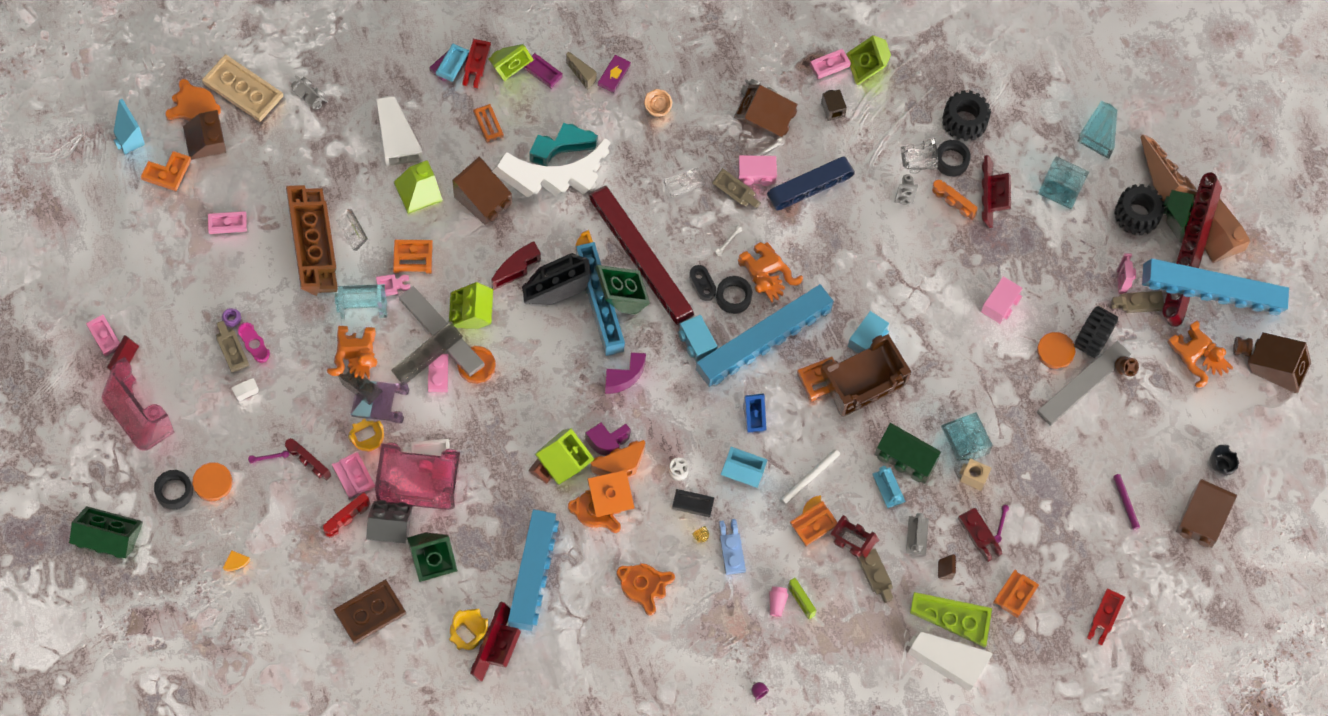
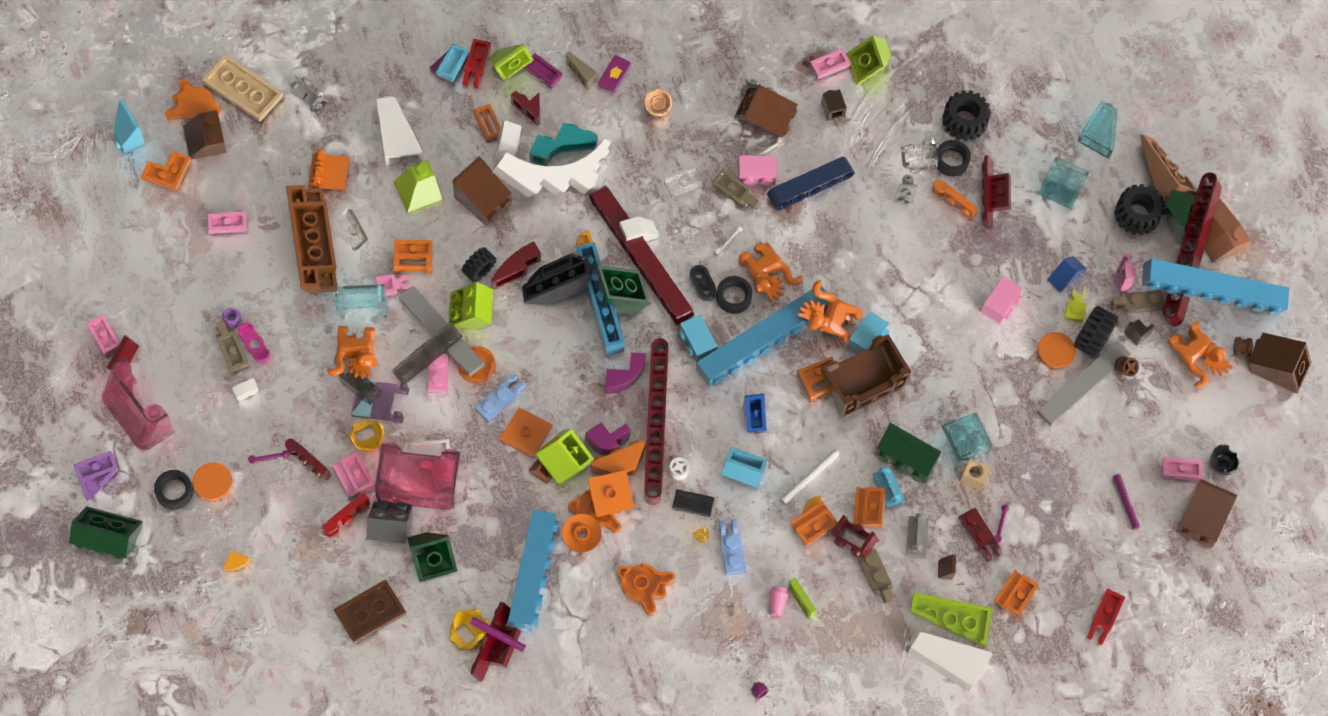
(95, 473): none -> medium lavender wing
(328, 171): none -> orange hinge
(479, 264): none -> black tyre
(497, 634): none -> magenta bar
(499, 399): none -> light blue hinge
(508, 139): none -> white slope
(526, 432): none -> orange plate
(530, 108): none -> dark red slope
(581, 523): none -> orange dish
(638, 227): none -> white slope
(656, 429): none -> dark red beam
(834, 317): none -> orange animal
(869, 506): none -> orange plate
(1066, 273): none -> blue slope
(1075, 308): none -> neon yellow plate
(1138, 331): none -> dark brown panel
(1182, 468): none -> bright pink plate

